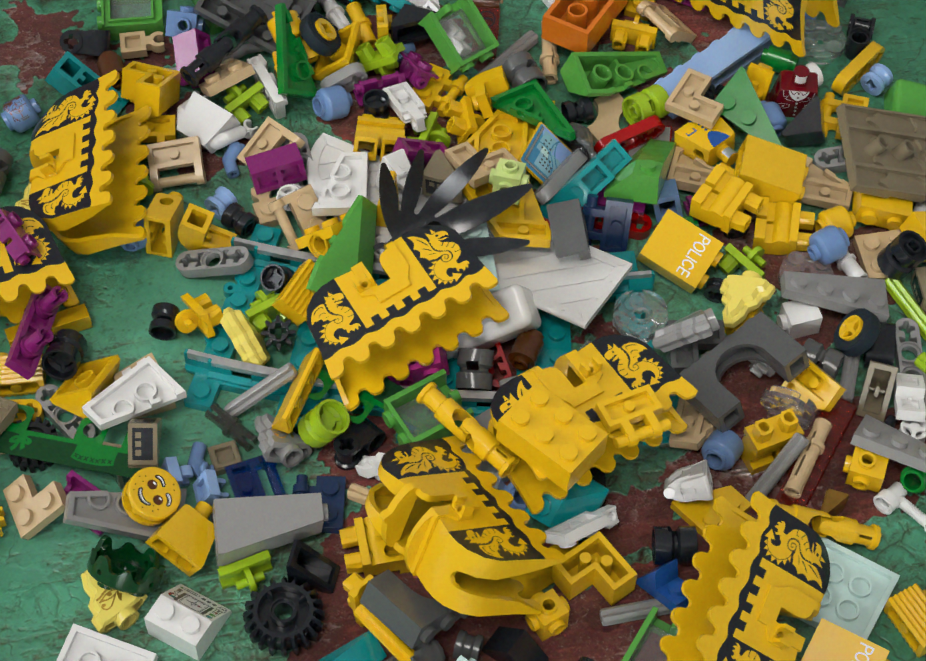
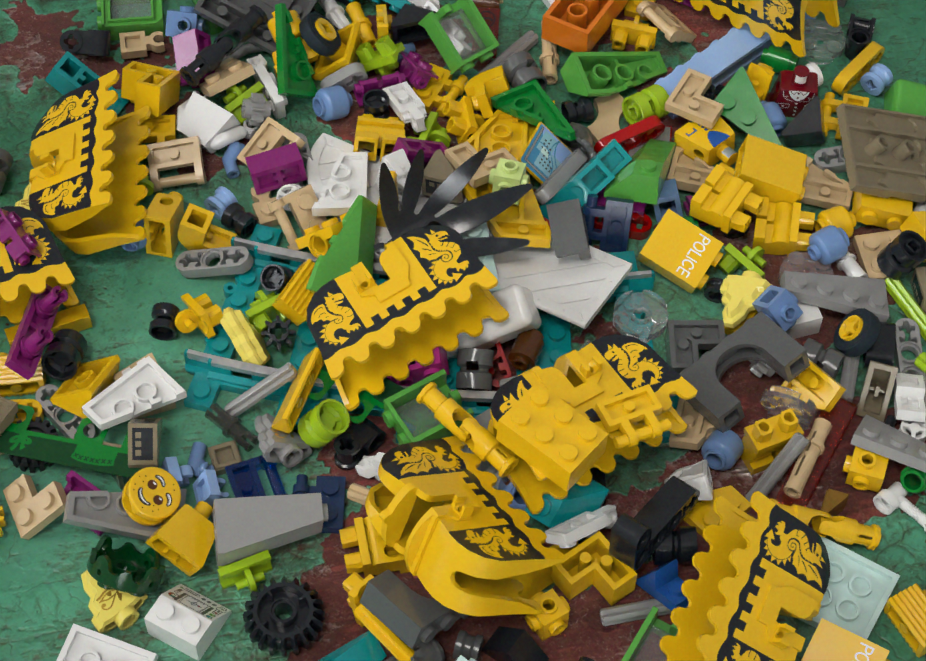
(21, 113): medium blue head -> none
(108, 62): reddish brown brick -> none
(255, 109): none -> light grey gear
(311, 568): black slope -> none
(638, 537): none -> black beam
(686, 330): light grey rock -> none
(779, 306): none -> medium blue brick

